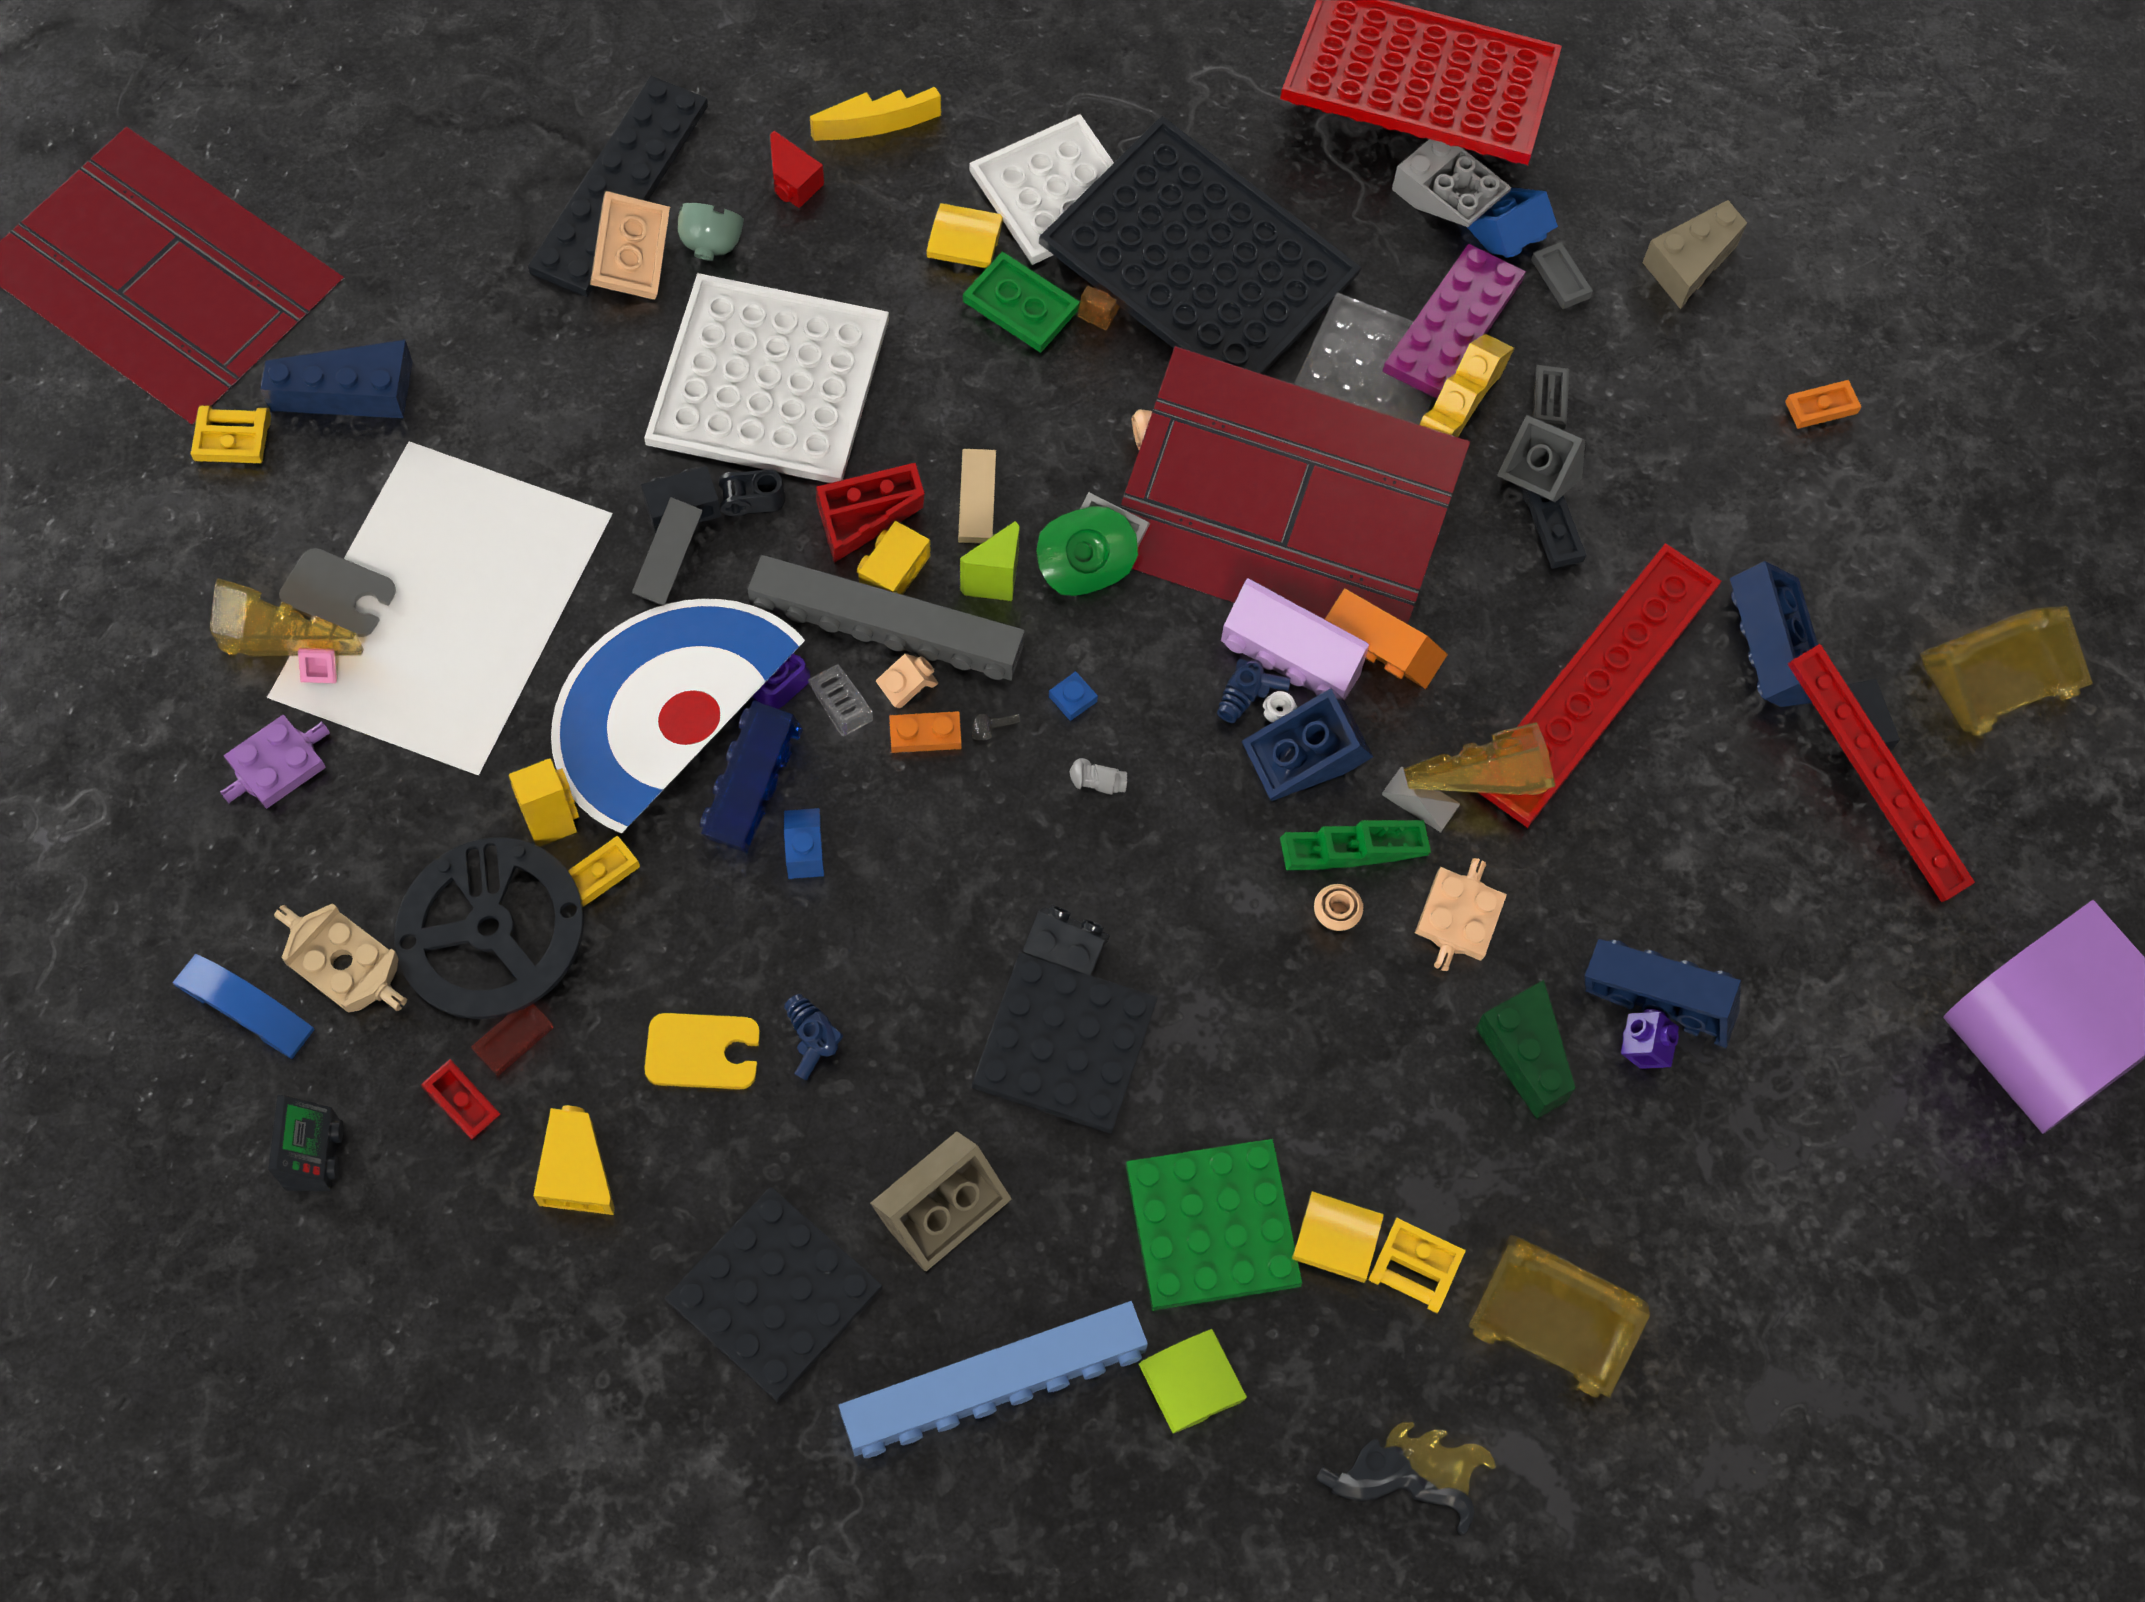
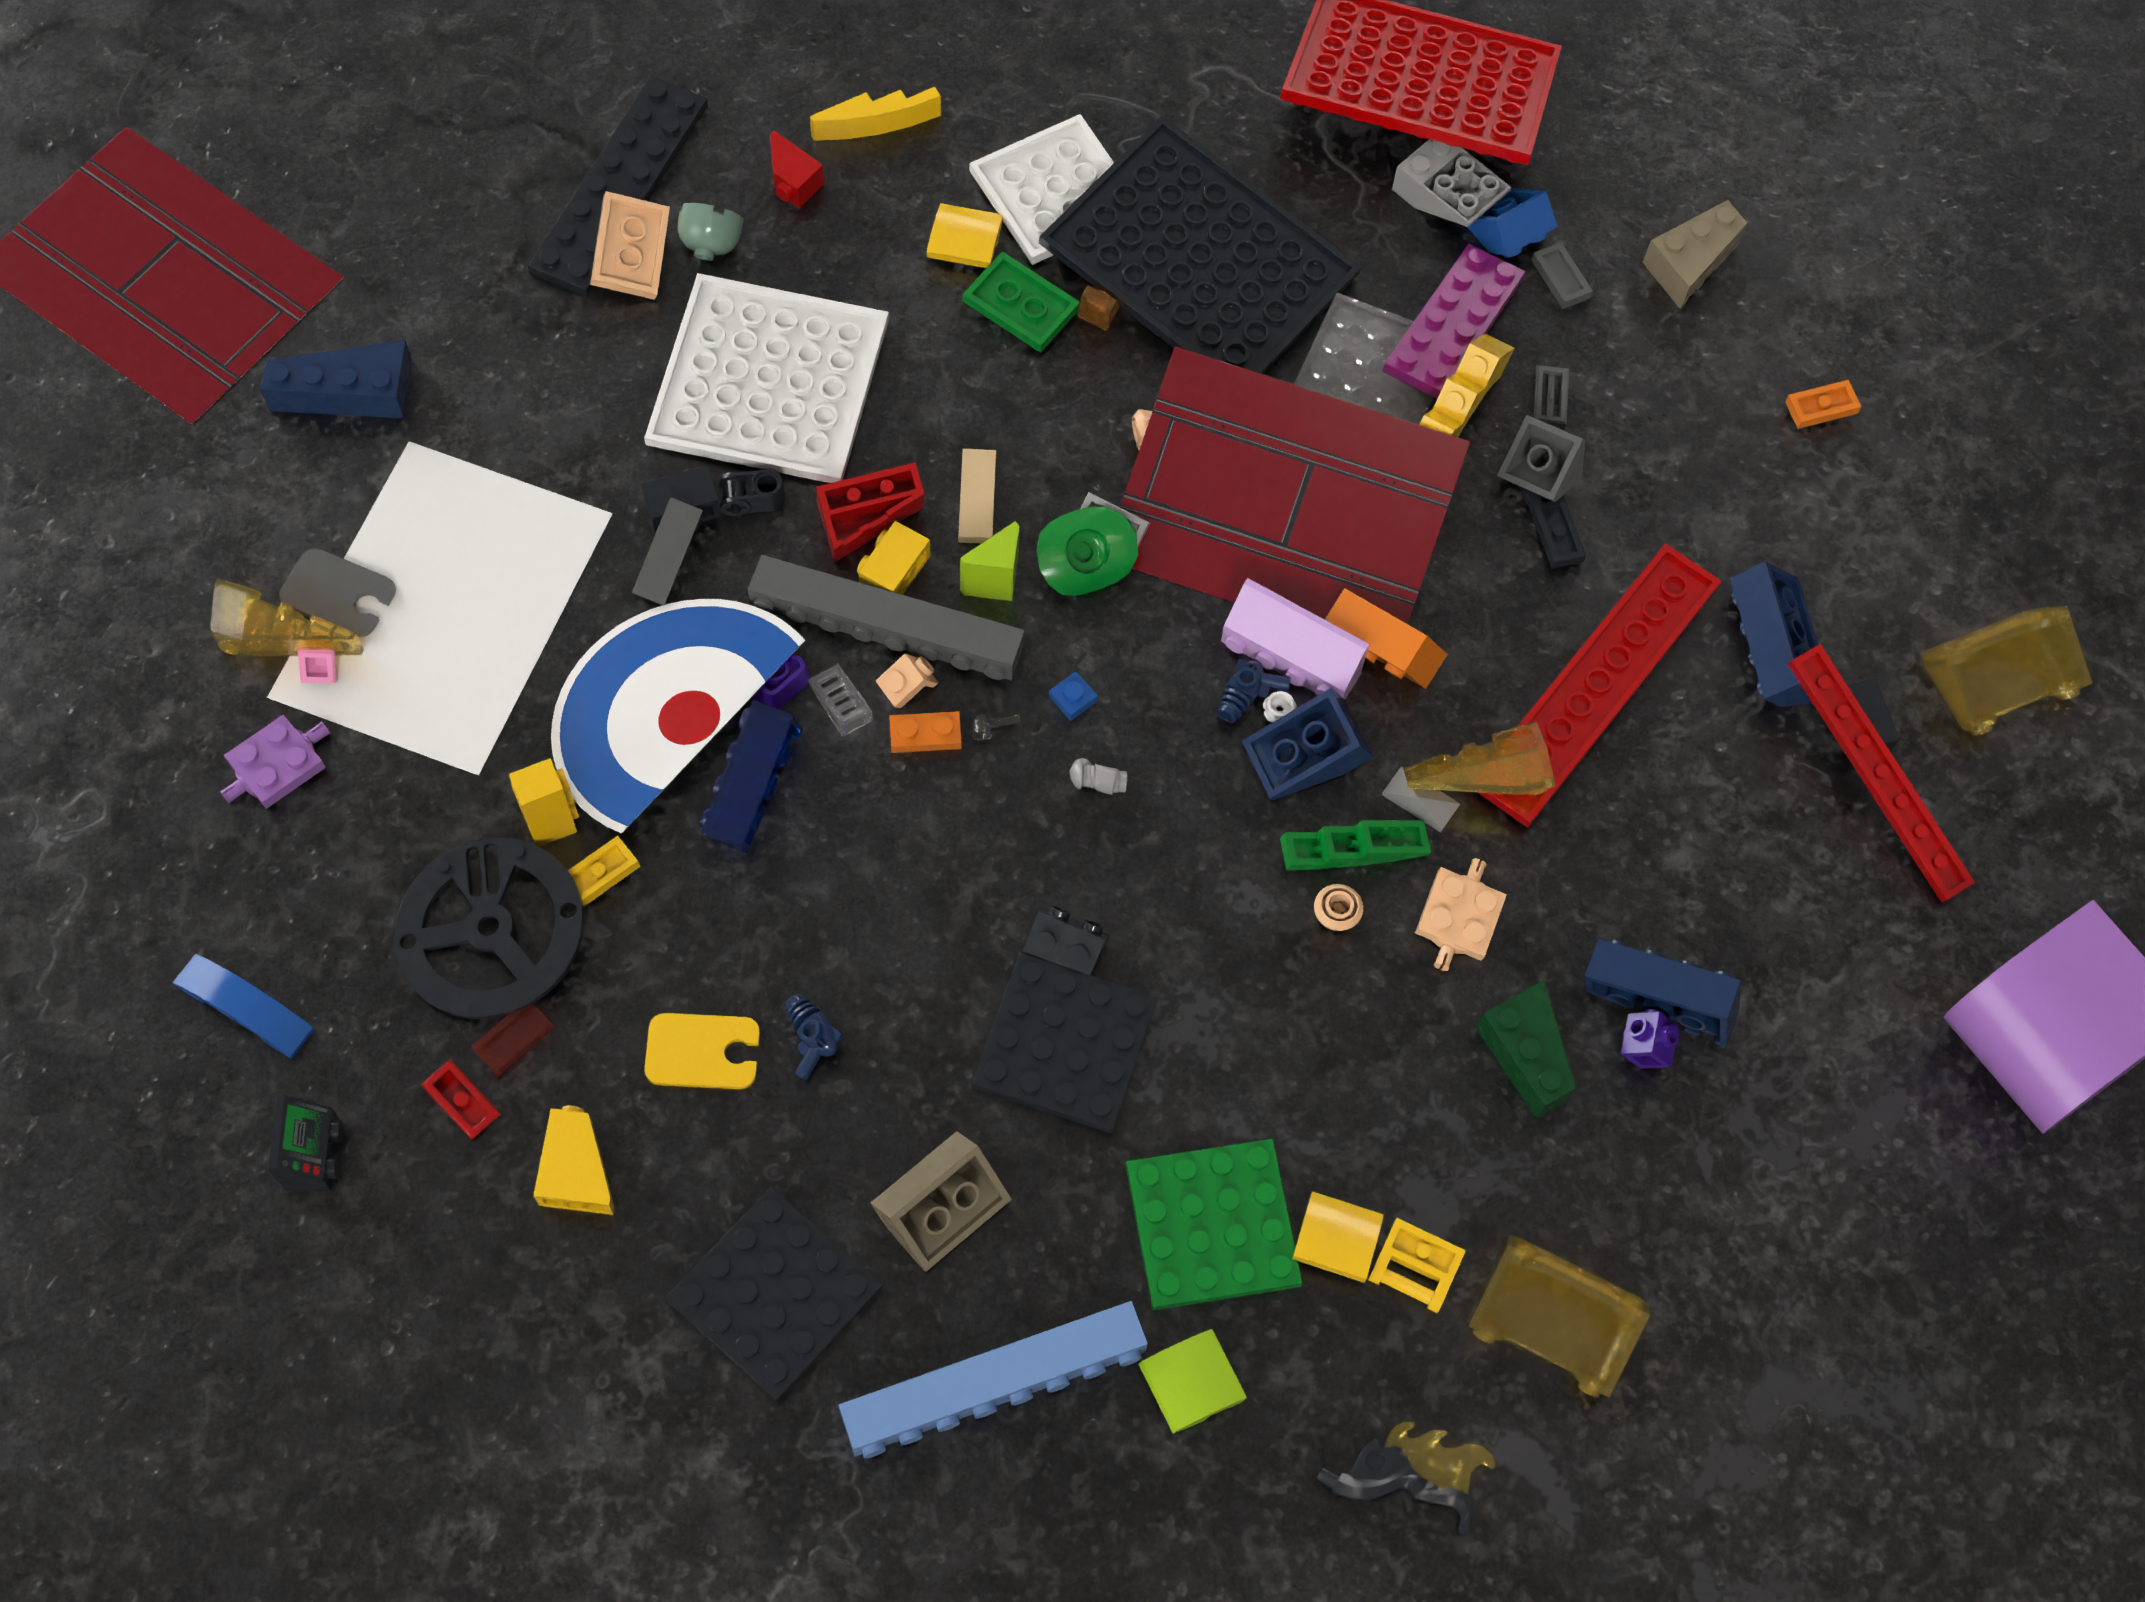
(230, 443): yellow plate -> none
(322, 938): tan plate -> none
(803, 843): blue slope -> none

